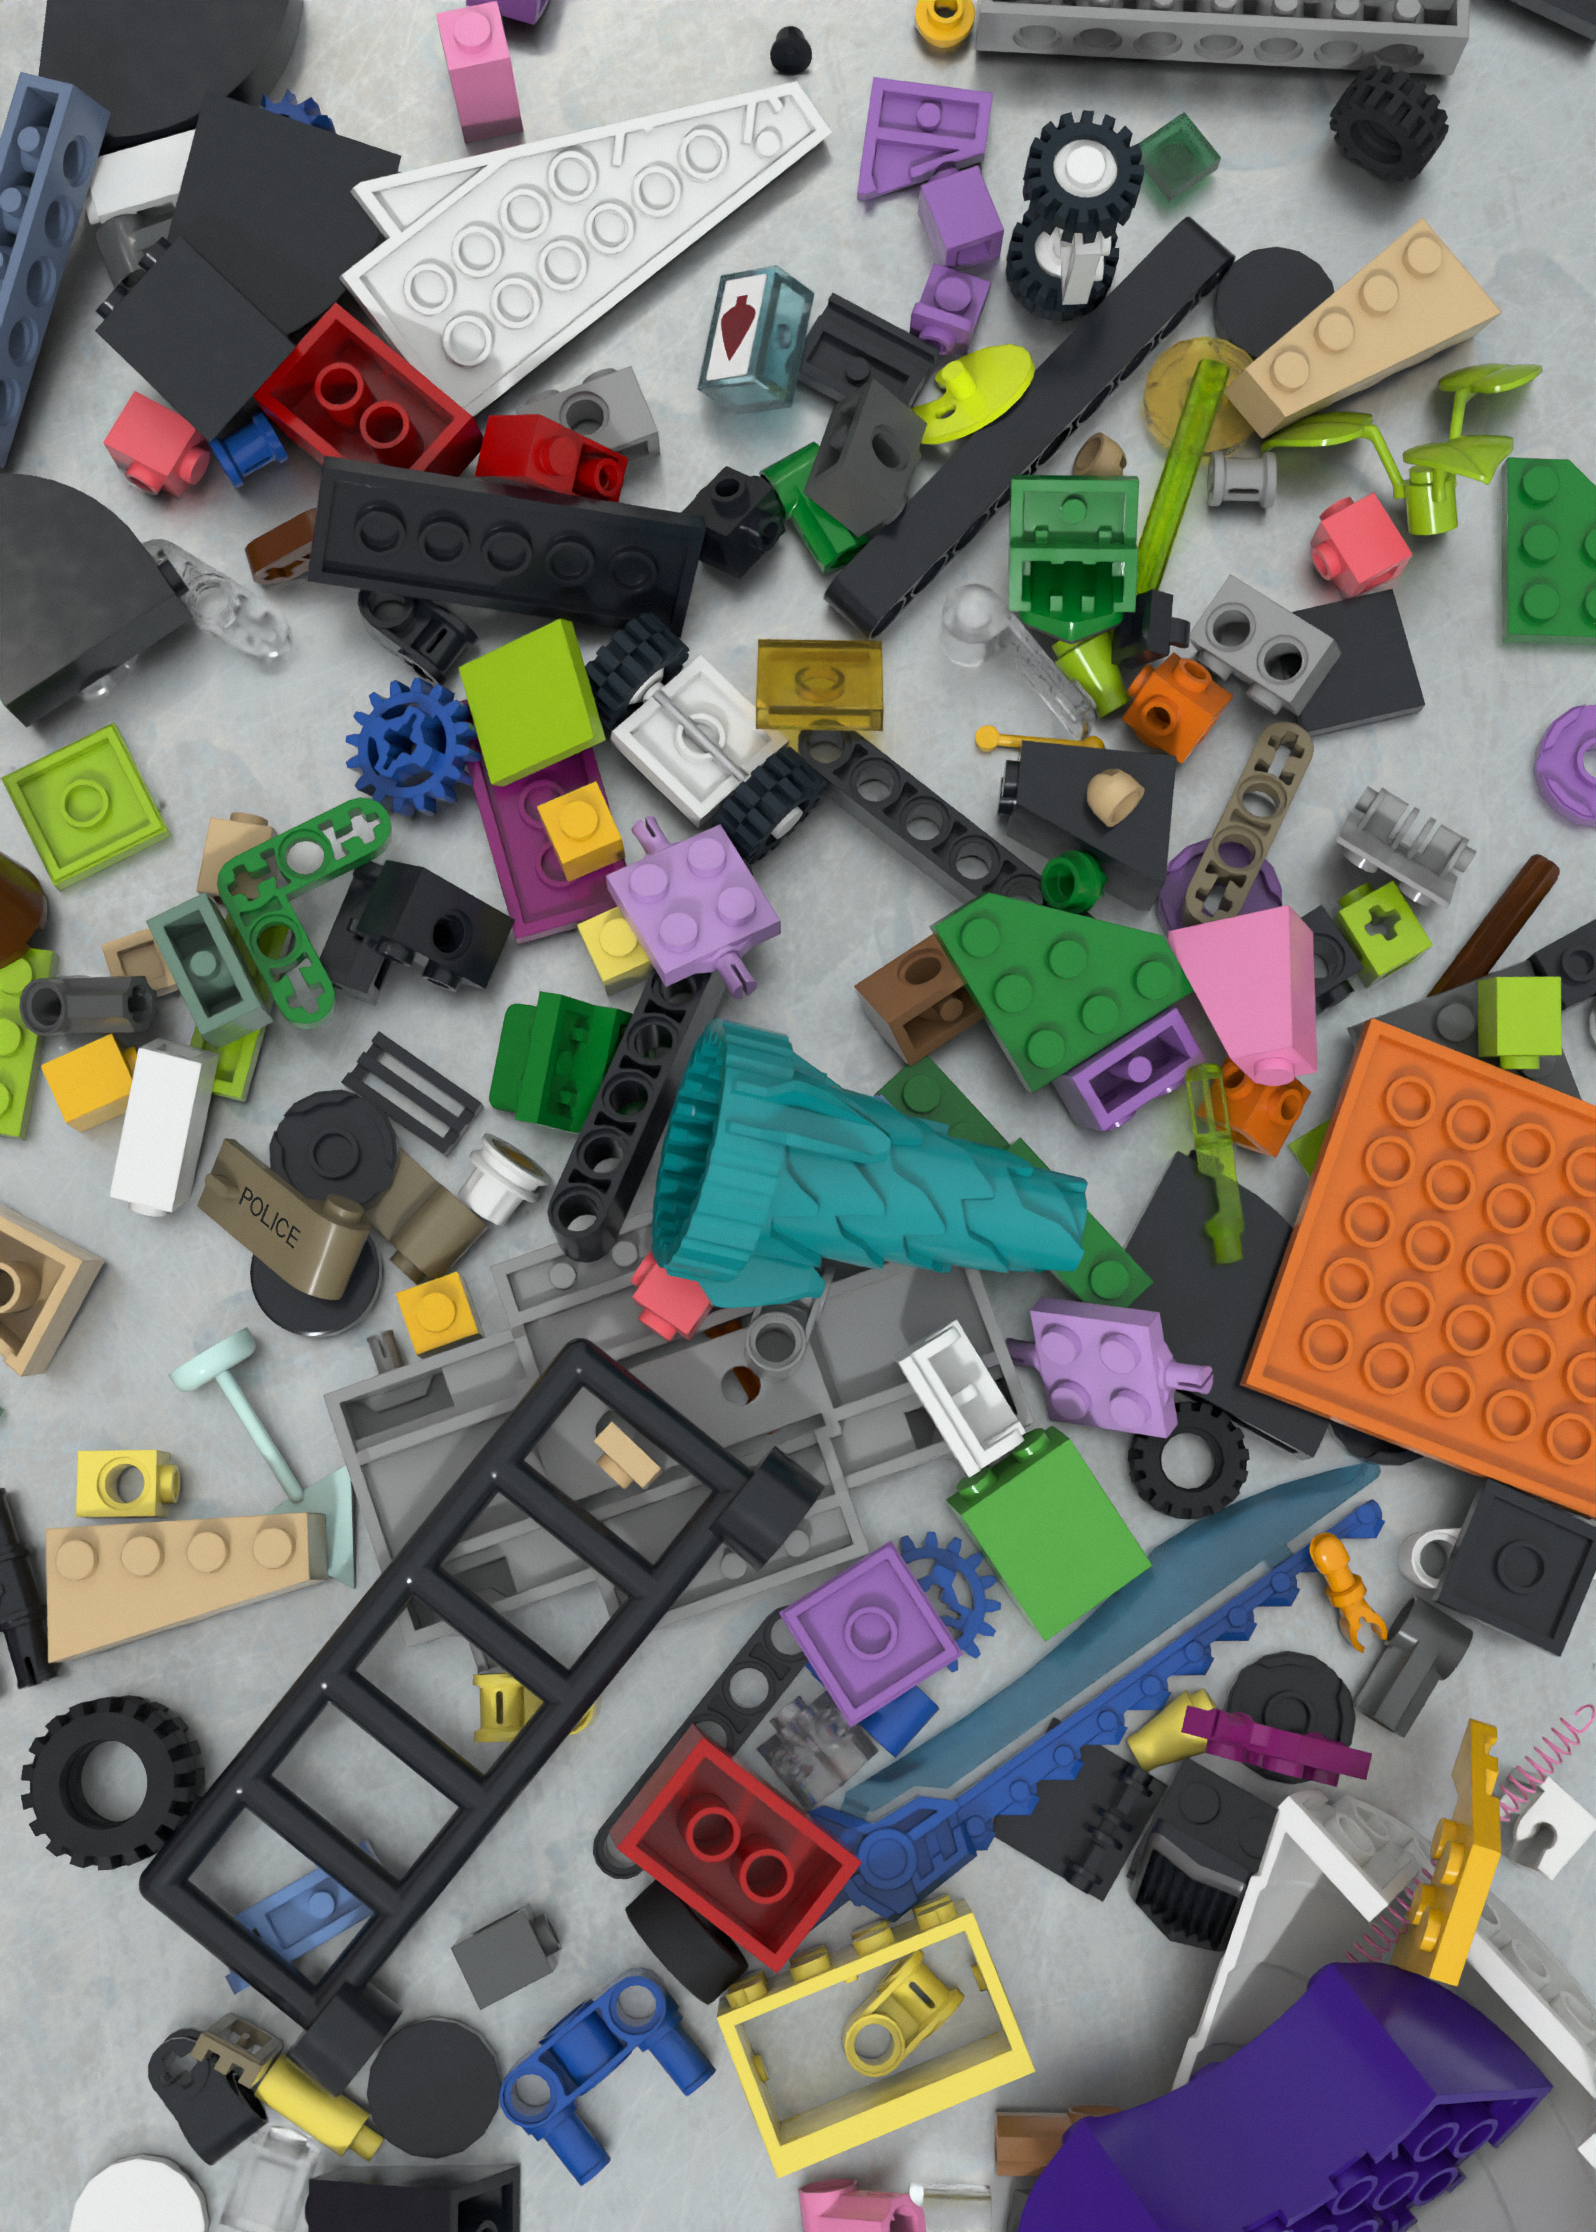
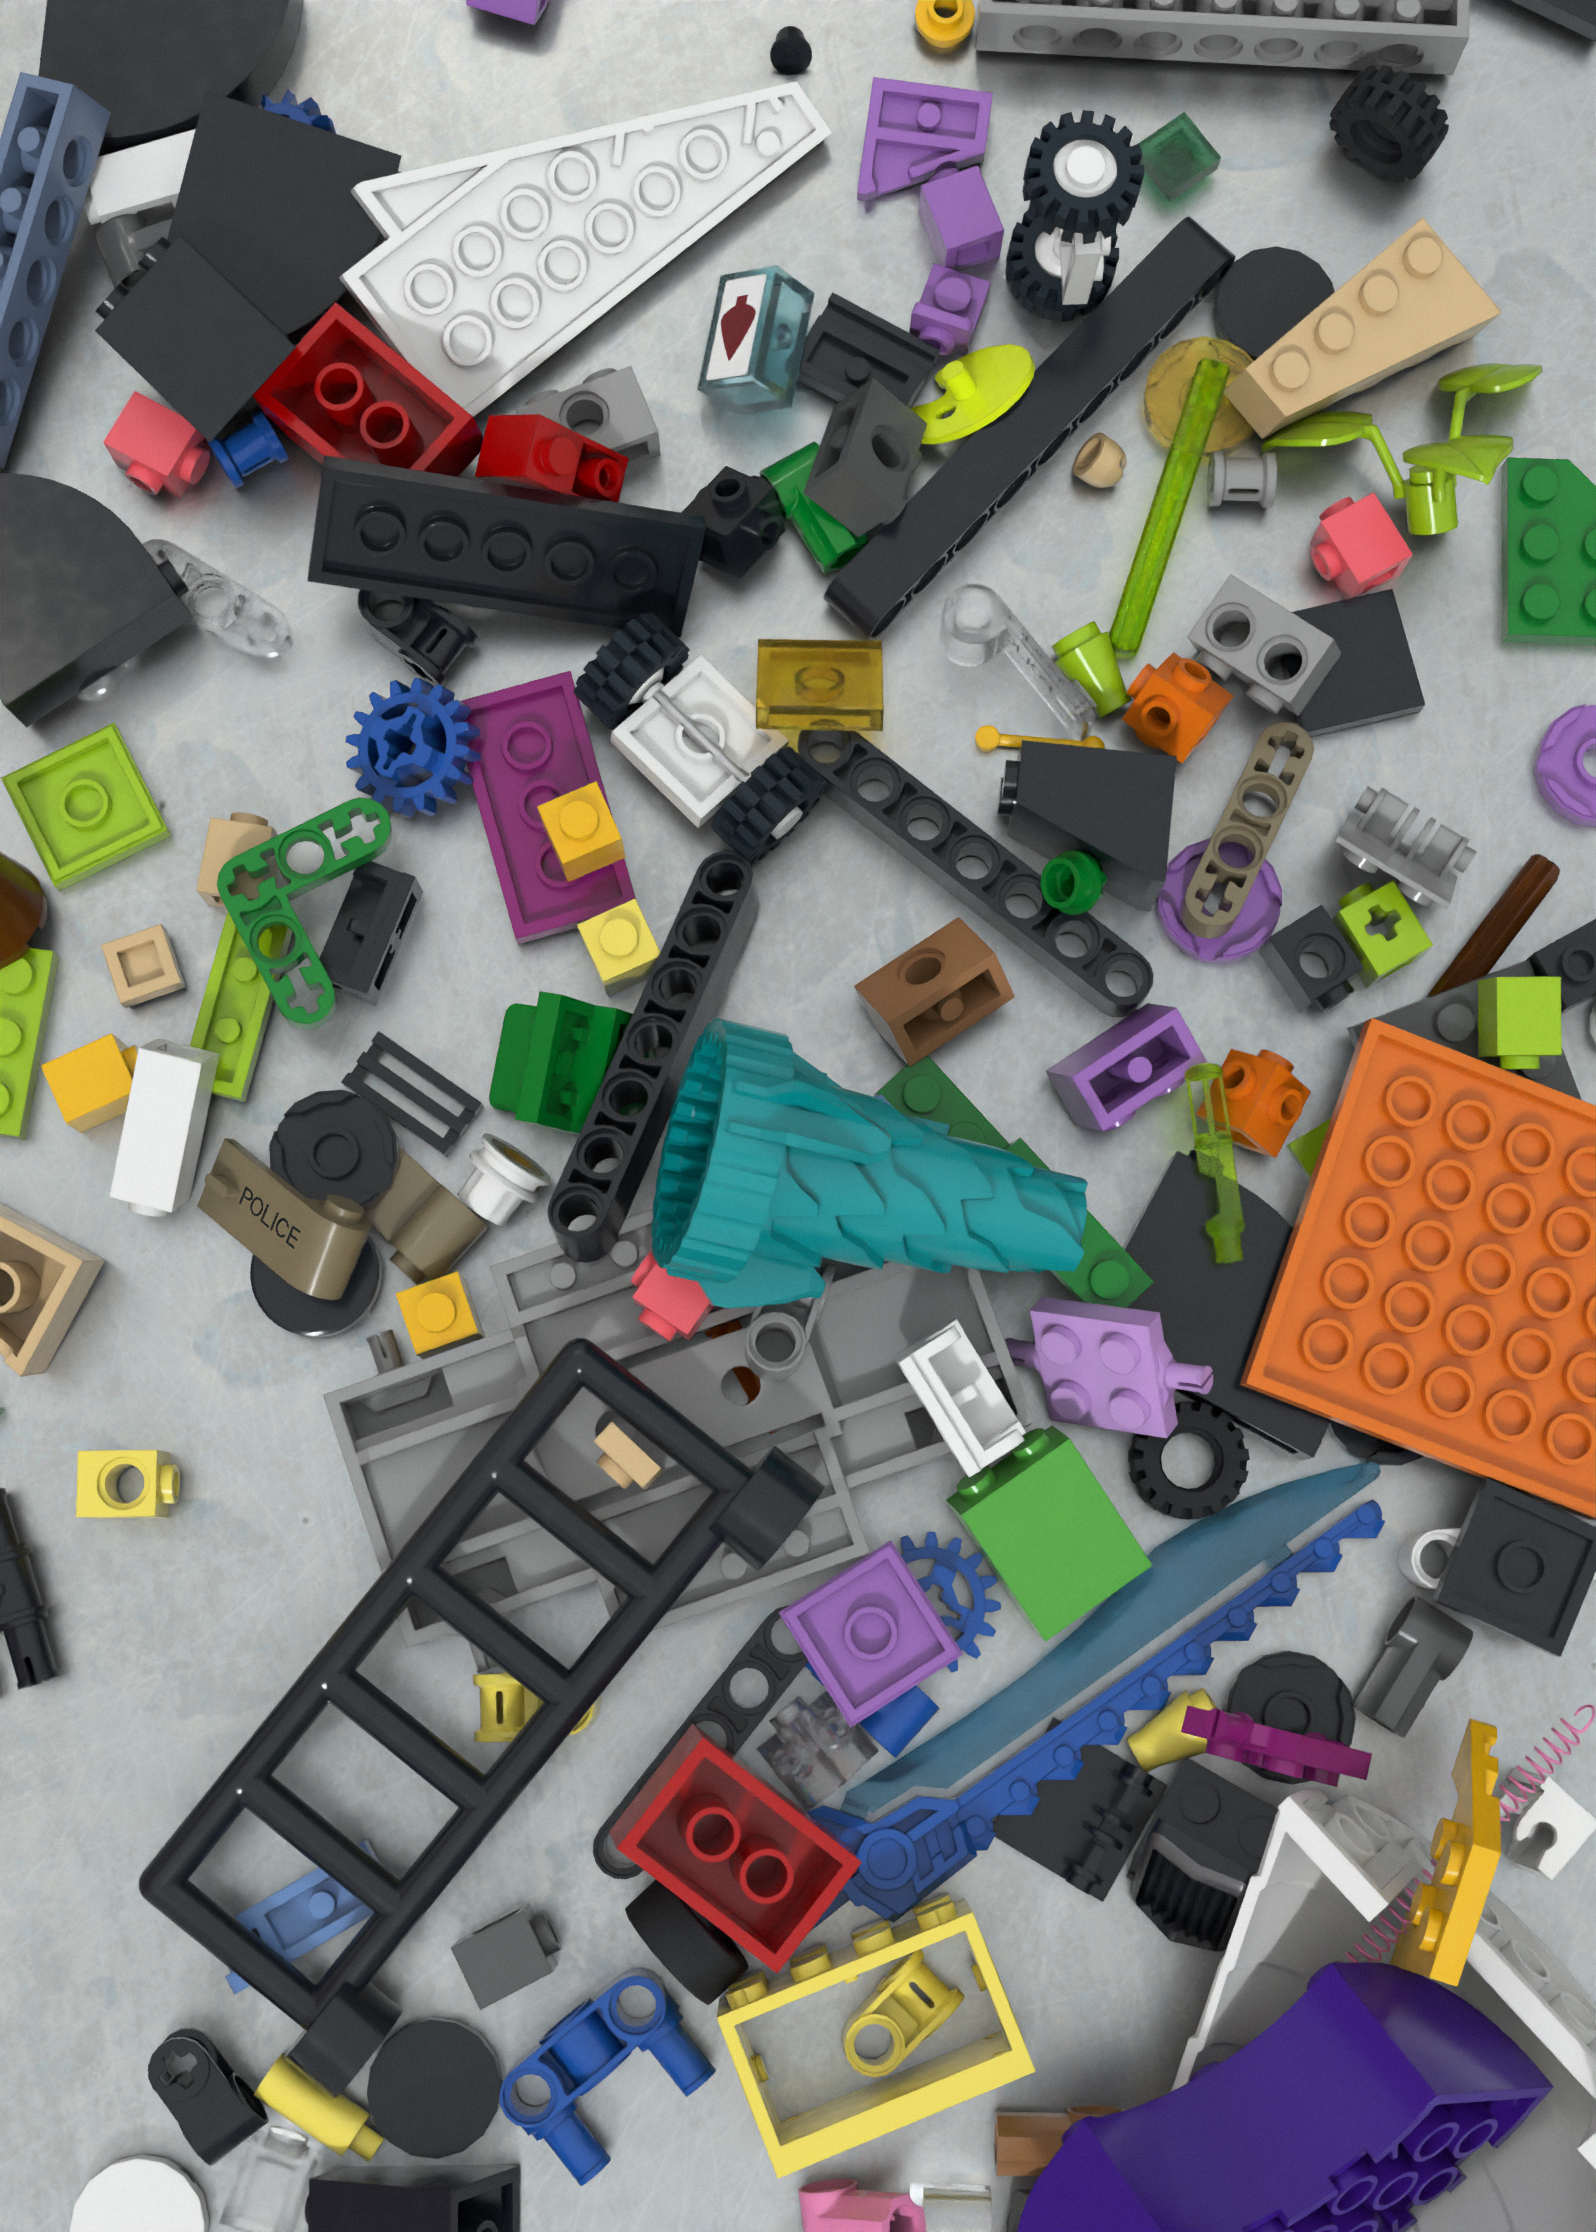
(58, 1790): black tyre -> none
(88, 1005): dark grey piece -> none
(154, 1576): tan wedge -> none
(209, 971): sand green brick -> none
(216, 2040): dark tan tile -> none
(283, 550): reddish brown beam -> none
(328, 1496): light aqua piece -> none
(414, 902): black brick -> none
(480, 71): bright pink slope -> none
(532, 703): lime tile -> none
(693, 906): lavender plate -> none
(1056, 980): green plate -> none
(1072, 553): green piece -> none
(1113, 795): tan hinge -> none
(1148, 631): black tile -> none
(1256, 989): bright pink slope -> none
(1344, 1588): light orange piece -> none

